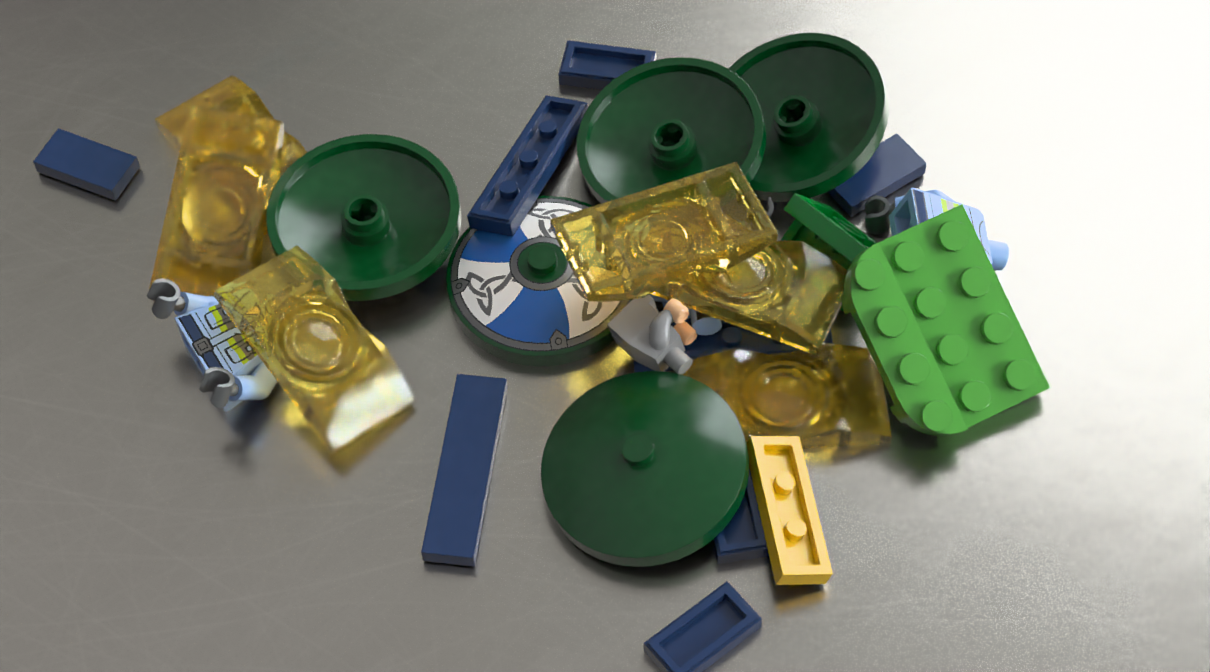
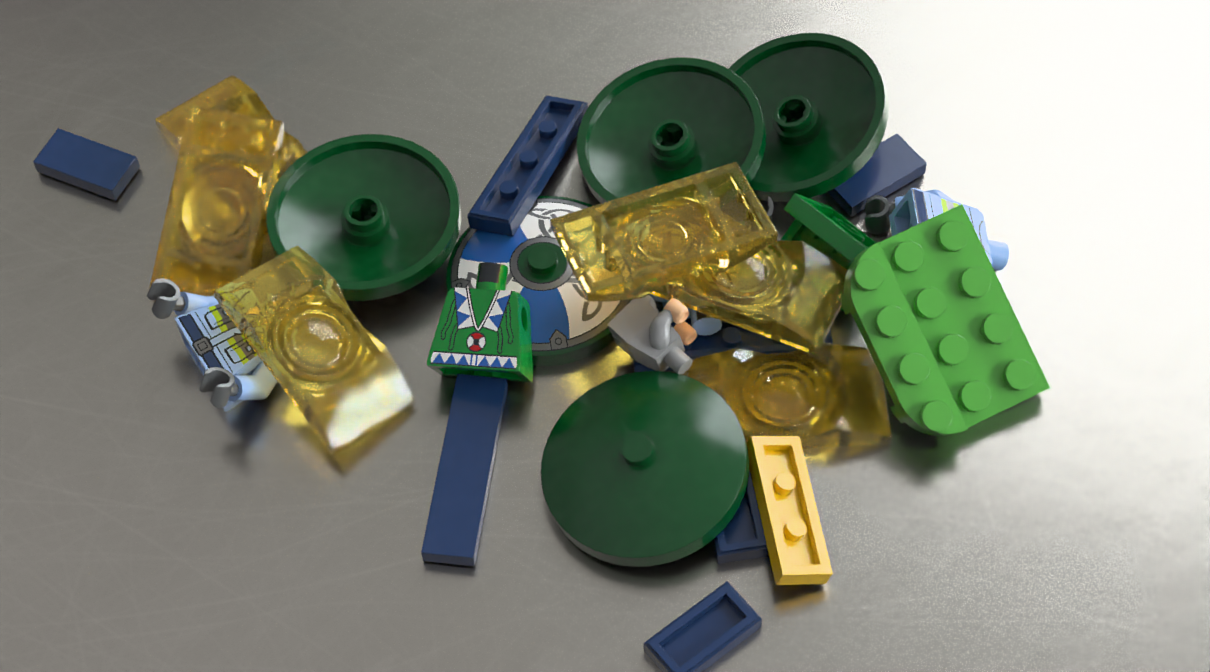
(484, 330): none -> torso
(598, 64): dark blue tile -> none

